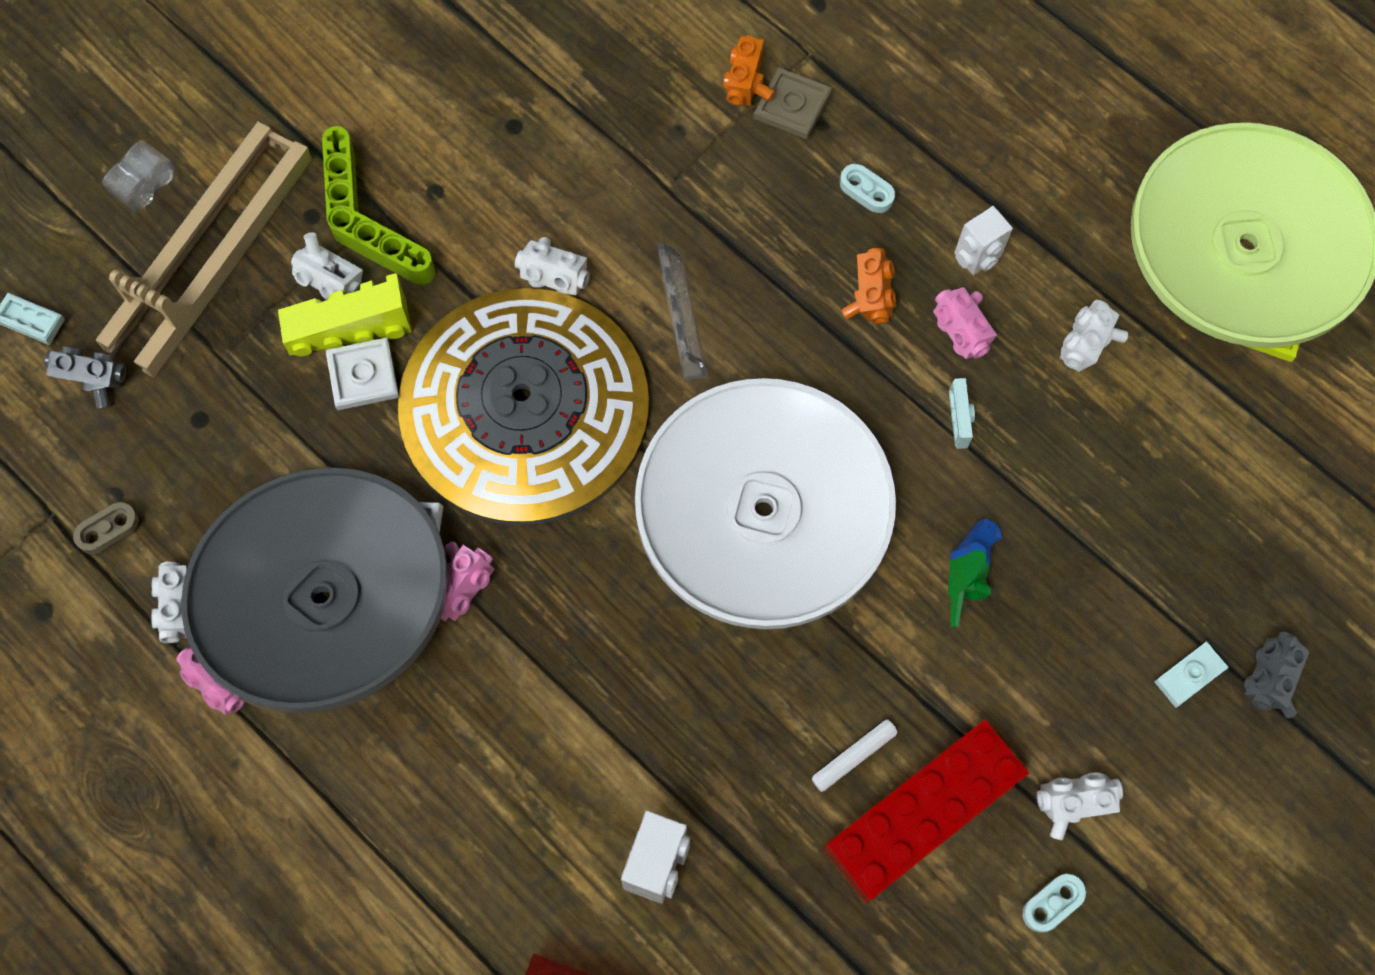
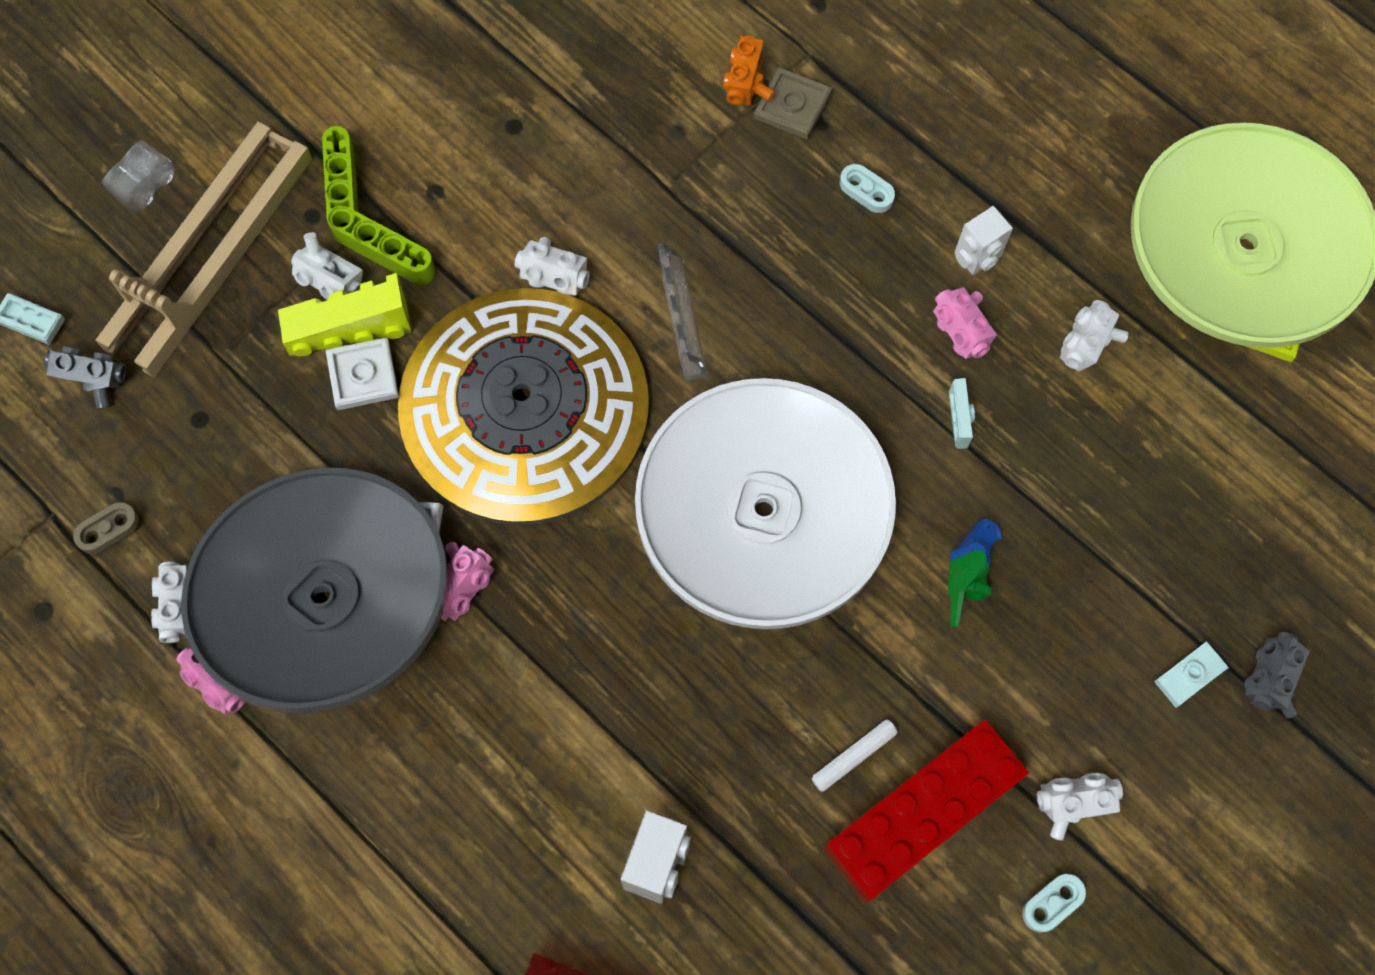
(875, 297): orange brick -> none

